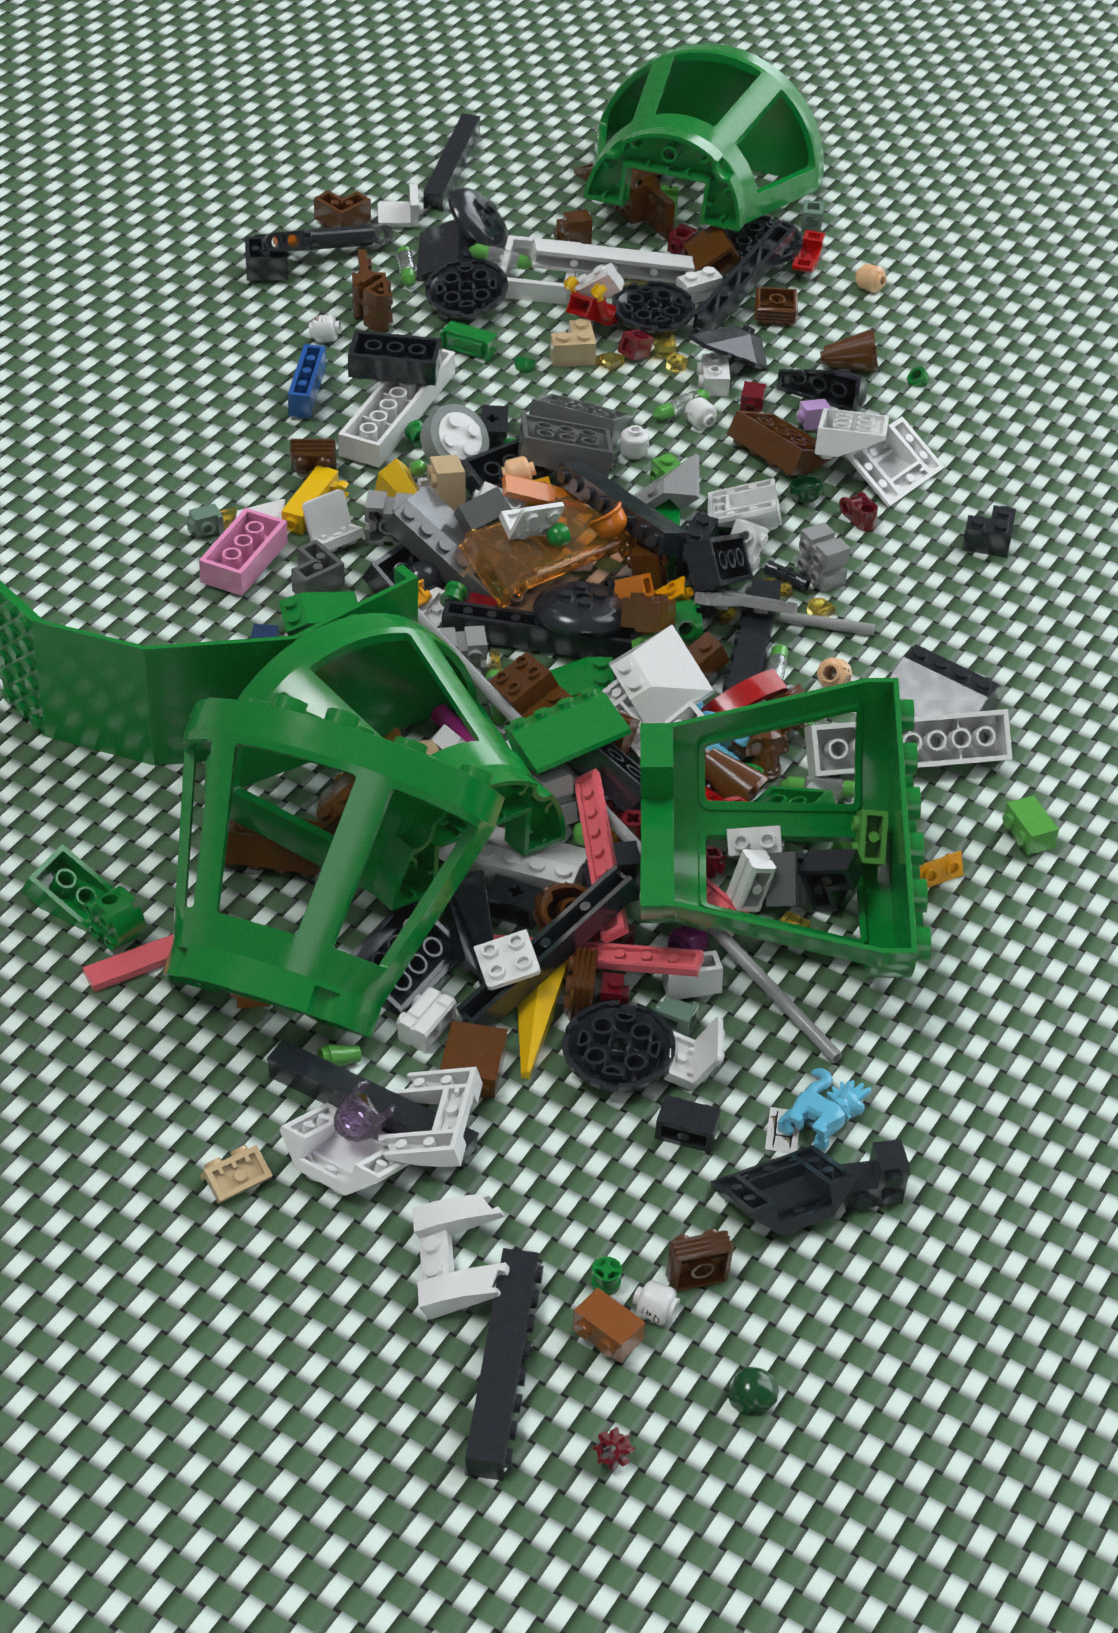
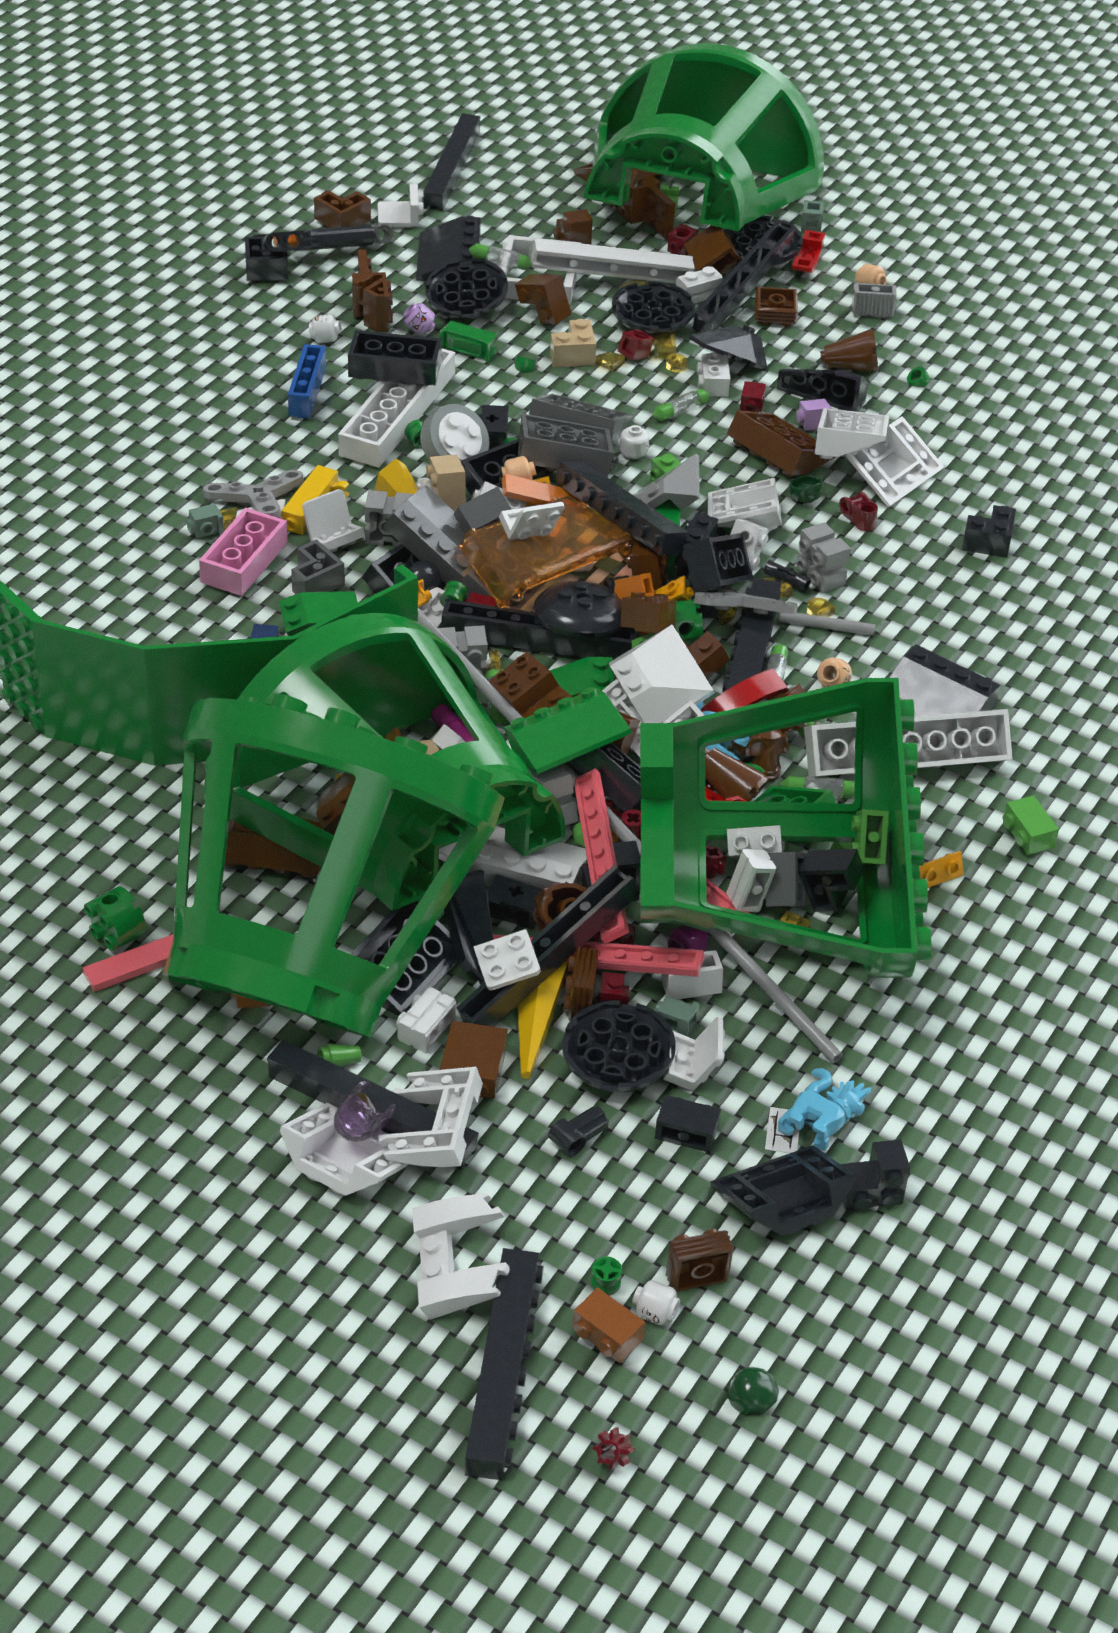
(64, 886): green slope -> none
(237, 1173): tan bracket -> none
(259, 496): none -> light grey piece
(308, 453): reddish brown brick -> none
(406, 266): piece -> none
(416, 468): bright green piece -> none
(419, 318): none -> lavender head
(478, 217): black brick -> none
(547, 294): none -> reddish brown brick
(558, 535): green piece -> none
(573, 1134): none -> black piece
(588, 307): red torso -> none
(602, 275): white brick -> none
(610, 524): orange helmet -> none
(700, 412): white head -> none
(874, 299): none -> light grey brick

